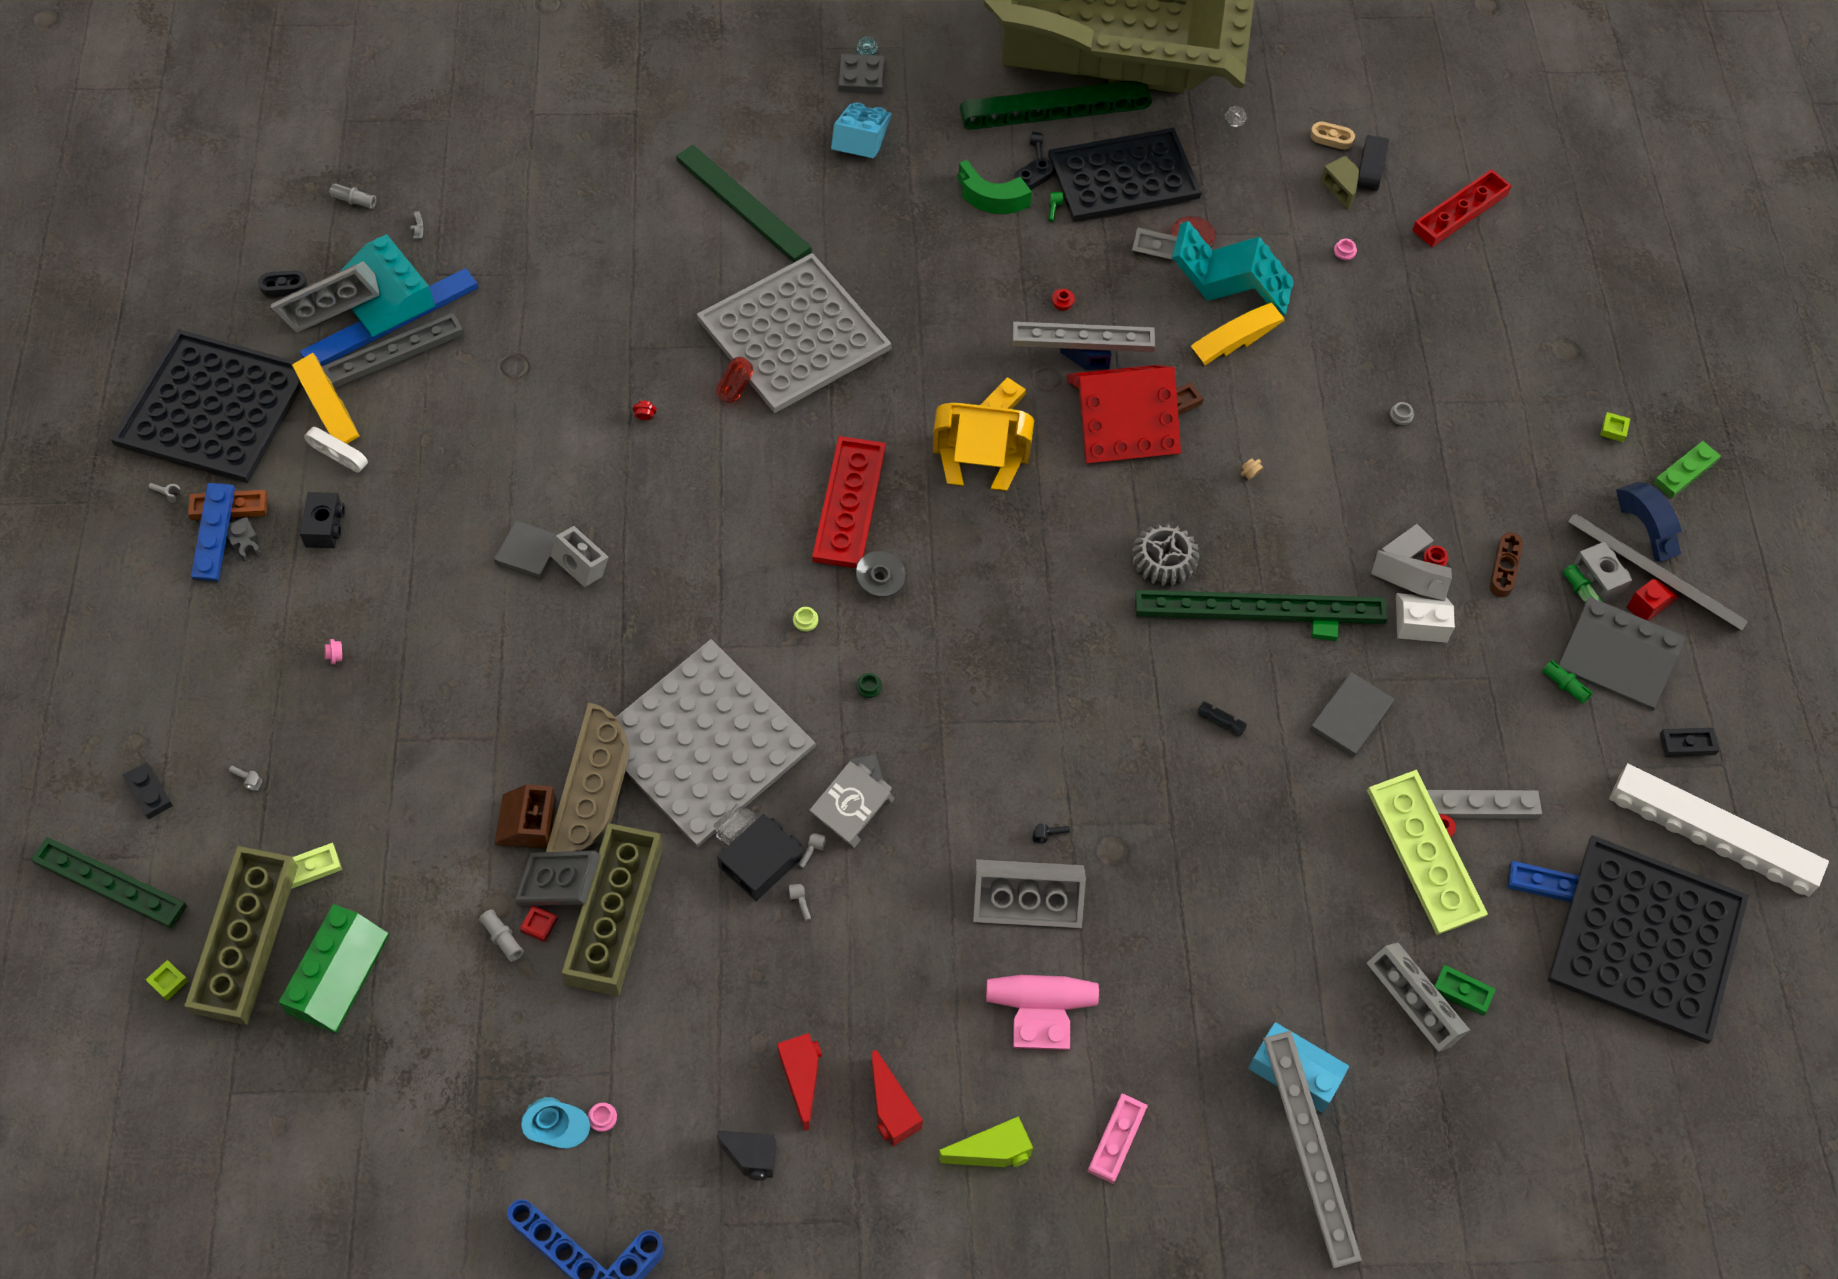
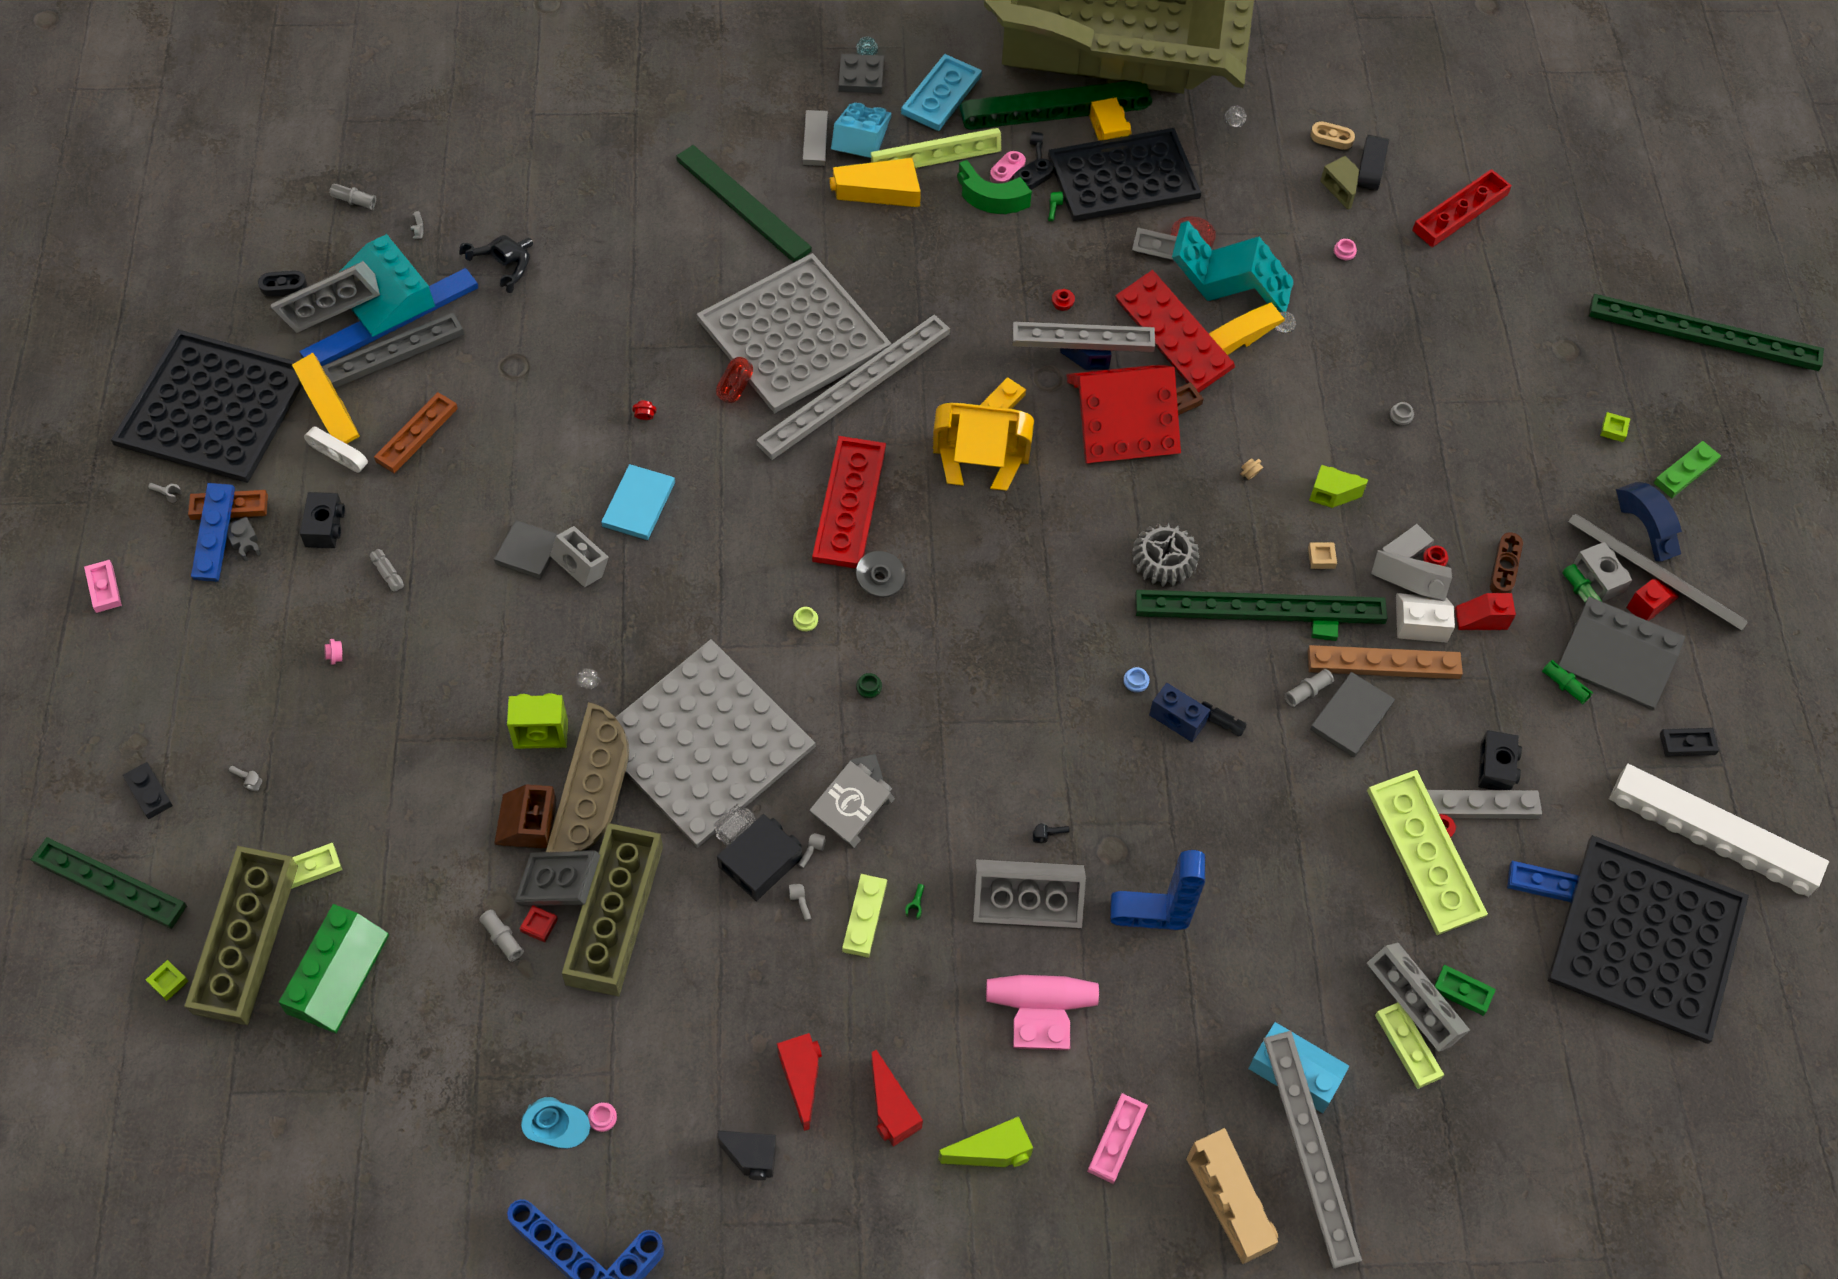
(102, 586): none -> bright pink plate
(386, 570): none -> light grey axle
(415, 432): none -> dark orange plate
(505, 252): none -> black piece
(537, 721): none -> lime brick
(588, 679): none -> clear plate
(638, 502): none -> medium azure tile
(815, 138): none -> light grey tile
(852, 387): none -> light grey plate
(864, 915): none -> yellowish green plate
(878, 182): none -> yellow slope
(916, 902): none -> green hand
(941, 92): none -> medium azure plate
(944, 149): none -> yellowish green plate
(1009, 165): none -> bright pink plate
(1109, 119): none -> yellow brick
(1136, 679): none -> light blue plate
(1164, 910): none -> blue beam
(1176, 331): none -> red plate
(1179, 712): none -> dark blue brick
(1232, 1195): none -> tan wedge
(1288, 325): none -> clear plate
(1309, 687): none -> light grey pin
(1322, 555): none -> tan plate
(1336, 487): none -> lime slope
(1385, 662): none -> medium nougat plate
(1409, 1045): none -> yellowish green plate
(1486, 612): none -> red slope
(1497, 747): none -> black brick
(1706, 332): none -> dark green plate

